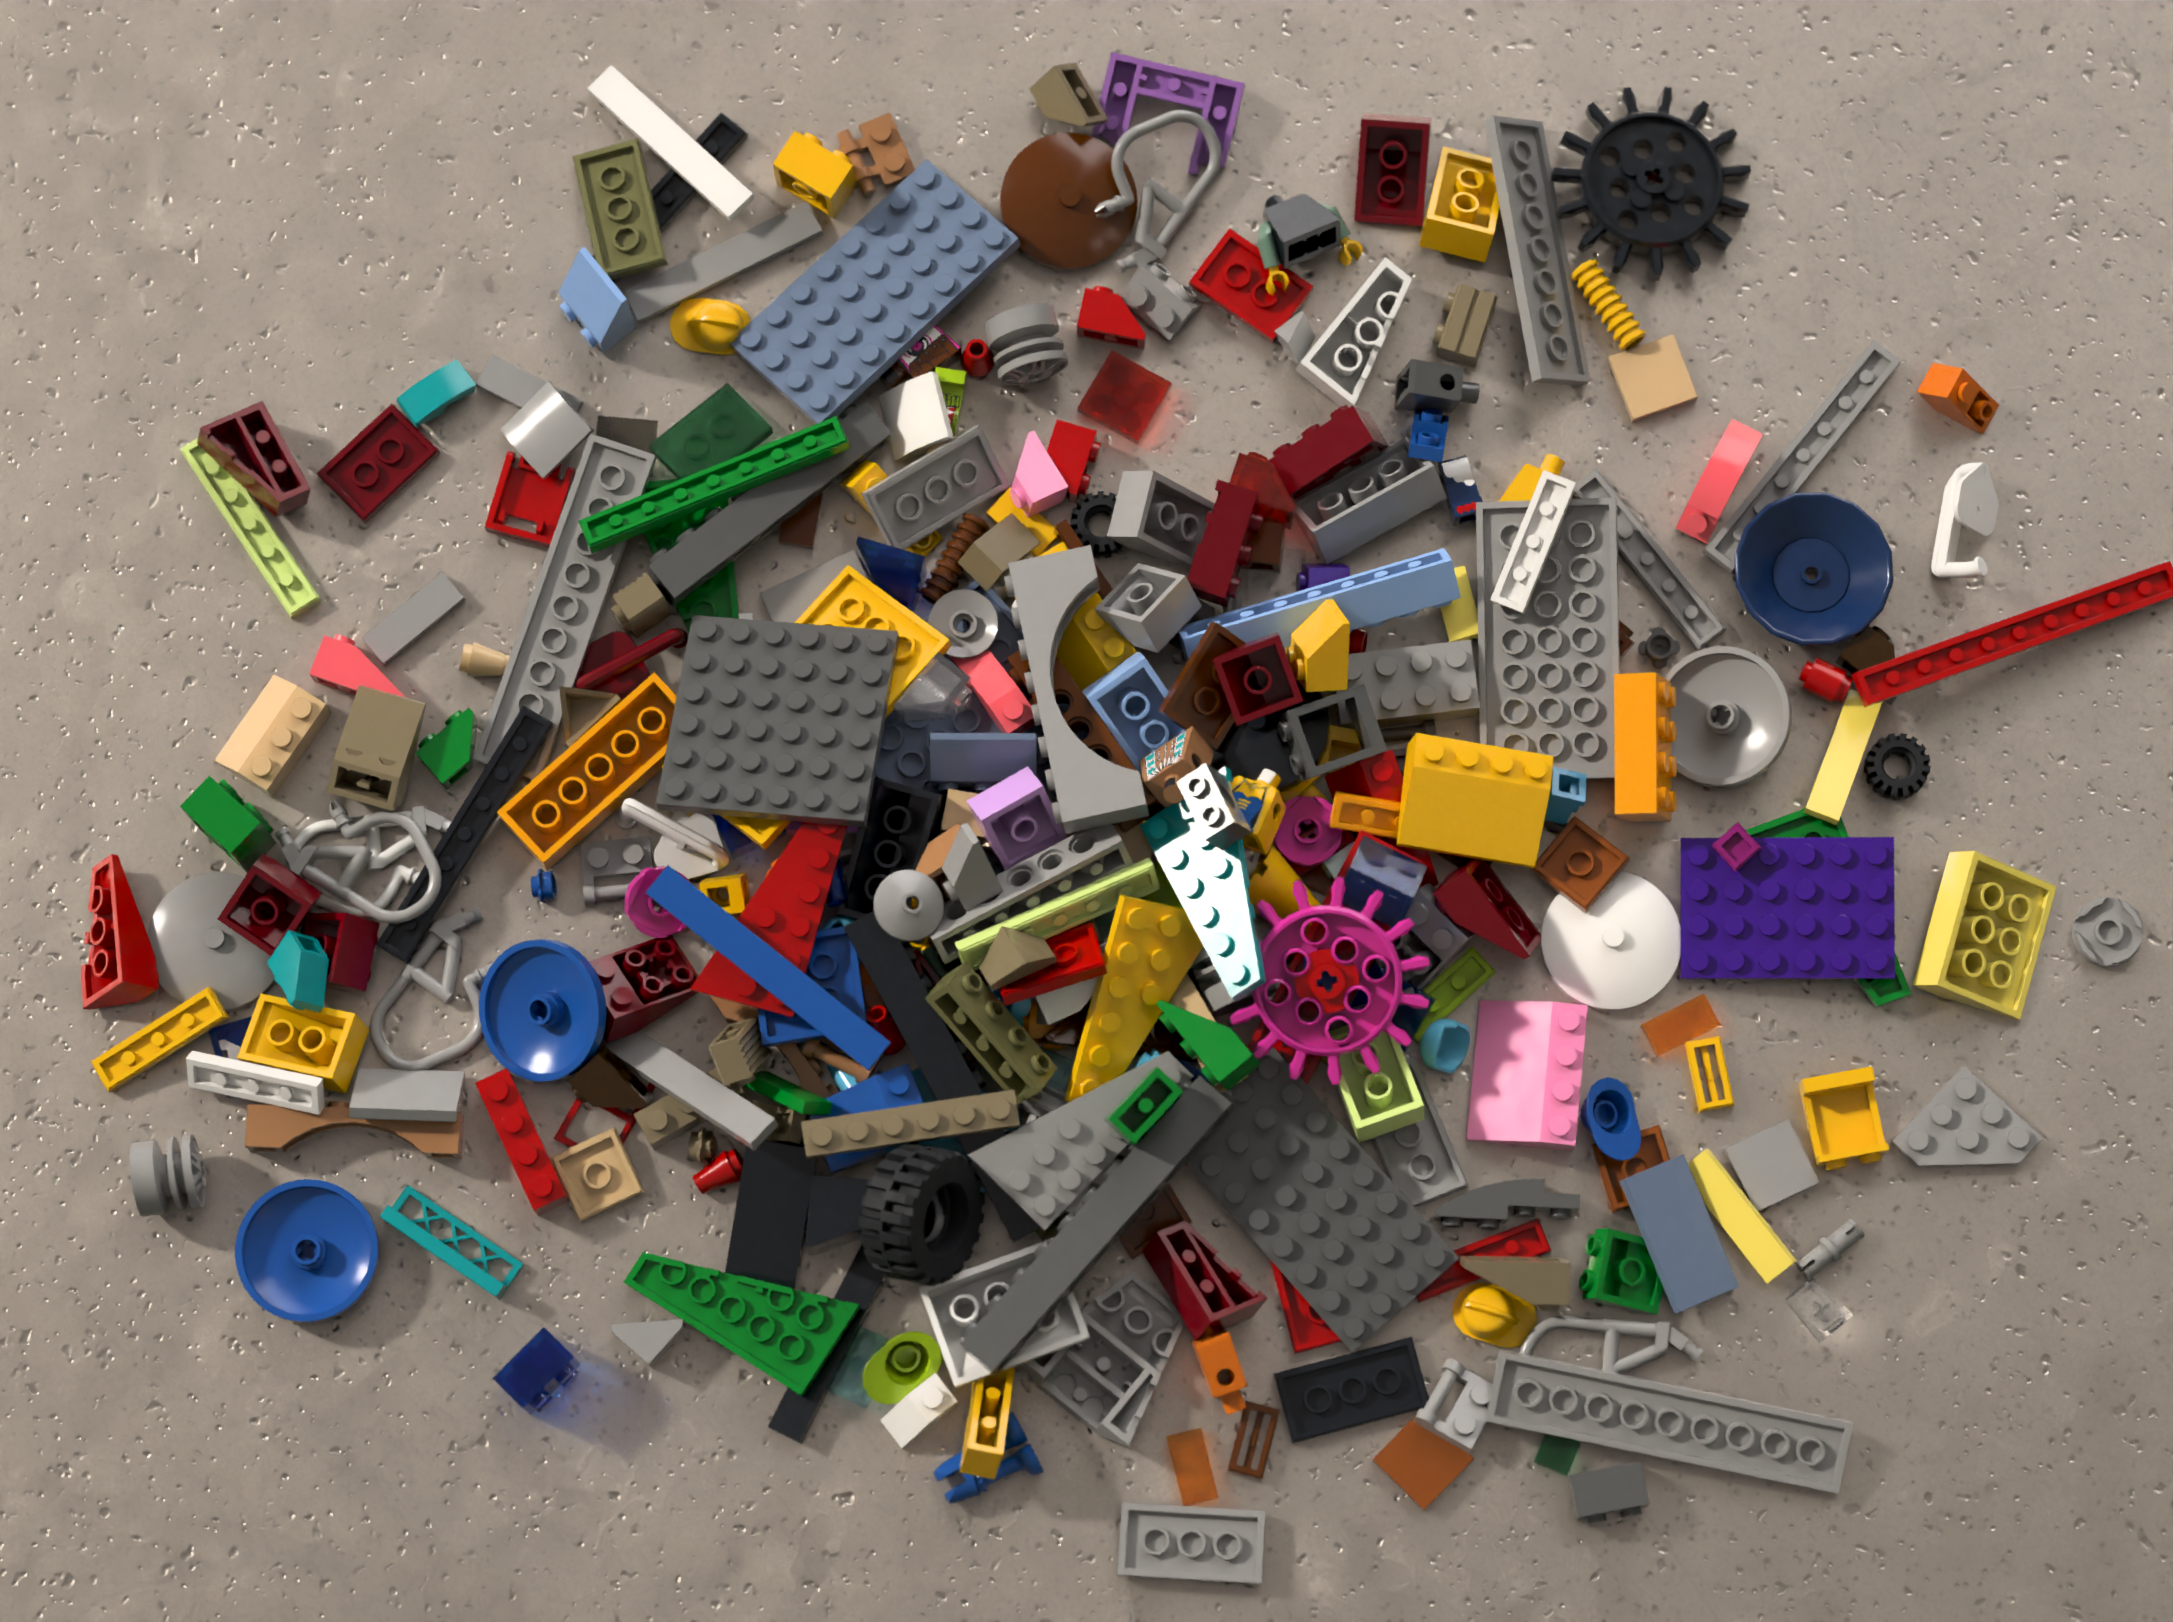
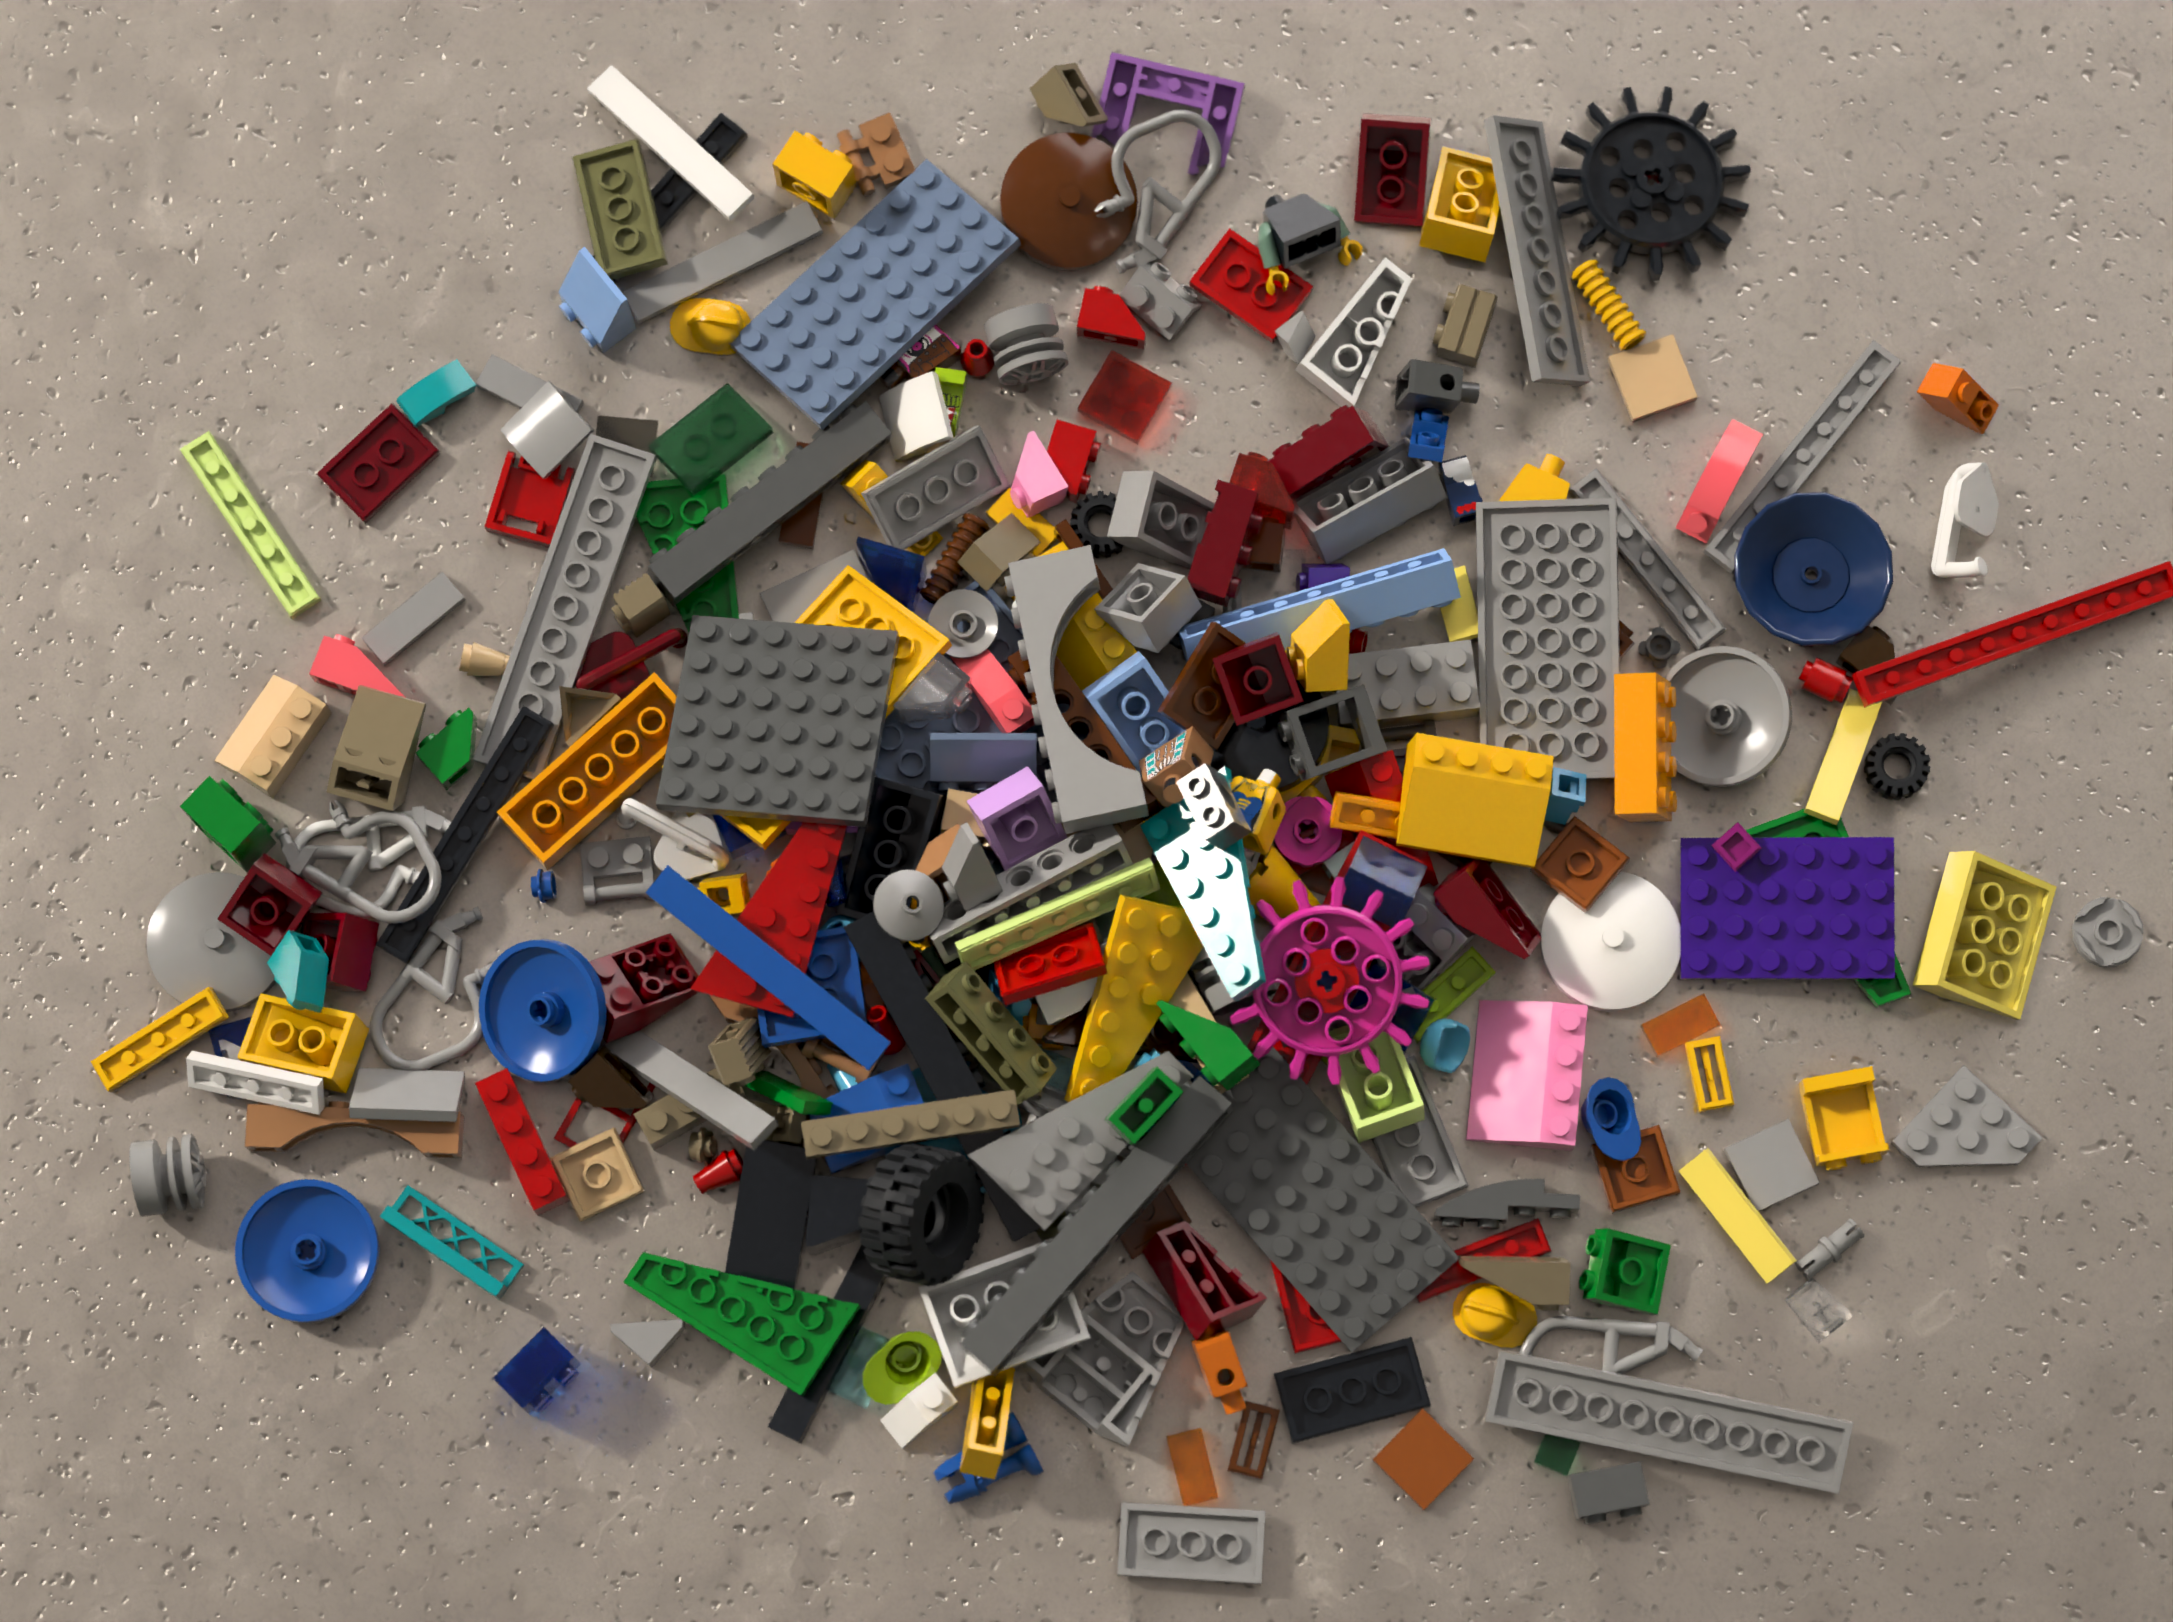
(120, 952): red wedge -> none
(257, 458): dark red wedge -> none
(641, 909): dark pink plate -> none
(714, 484): green tile -> none
(1014, 957): dark tan slope -> none
(1468, 1413): light grey plate -> none
(1533, 541): white plate -> none
(1679, 1233): sand blue tile -> none

